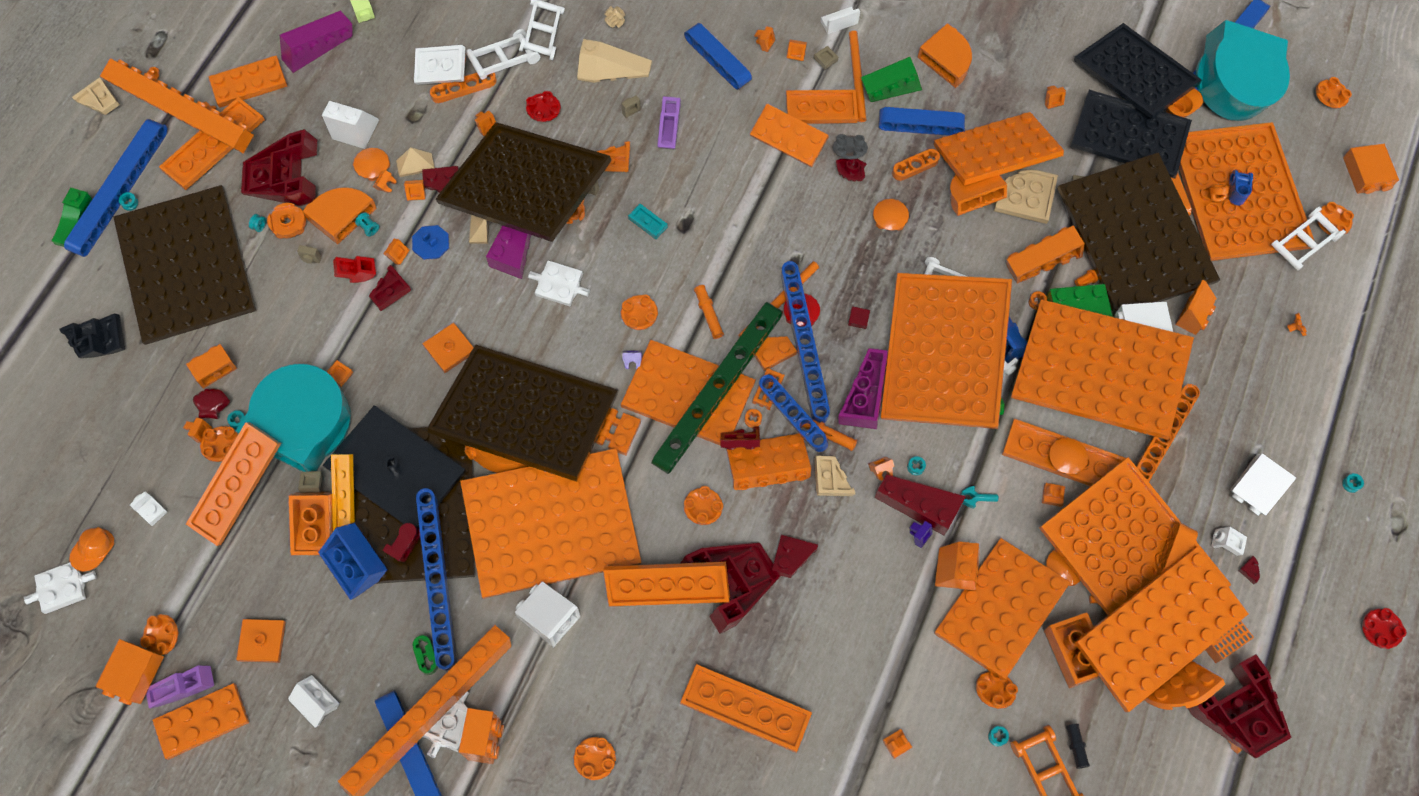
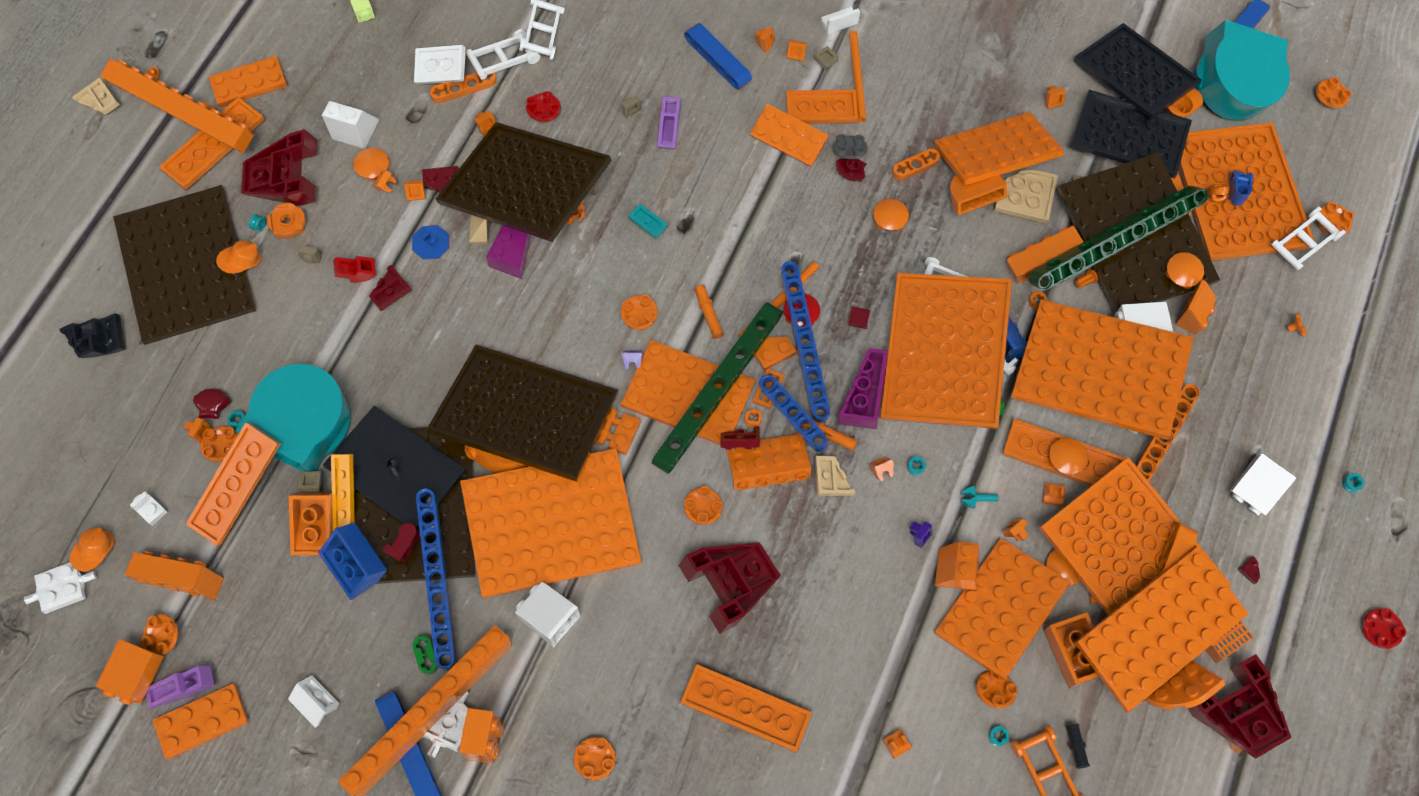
(73, 208): green slope -> none
(119, 181): blue beam -> none
(125, 197): teal bush -> none
(174, 574): none -> orange wedge
(211, 366): orange brick -> none
(239, 257): none -> orange piece
(261, 640): orange plate -> none
(313, 40): magenta wedge -> none
(337, 211): orange brick -> none
(340, 373): orange plate -> none
(367, 228): teal bush -> none
(396, 251): orange tile -> none
(413, 162): tan slope -> none
(448, 347): orange plate -> none
(559, 283): white plate -> none
(604, 61): tan wedge -> none
(614, 16): tan gear -> none
(619, 157): orange wing -> none
(667, 584): orange plate -> none
(791, 555): dark red wing -> none
(892, 81): green wedge -> none
(920, 502): dark red wedge -> none
(921, 121): blue beam -> none
(947, 55): orange brick -> none
(1016, 529): none -> orange tile
(1088, 298): green wedge -> none
(1118, 237): none -> dark green beam
(1185, 270): none -> orange dish
(1230, 540): white bracket -> none
(1371, 168): orange brick -> none

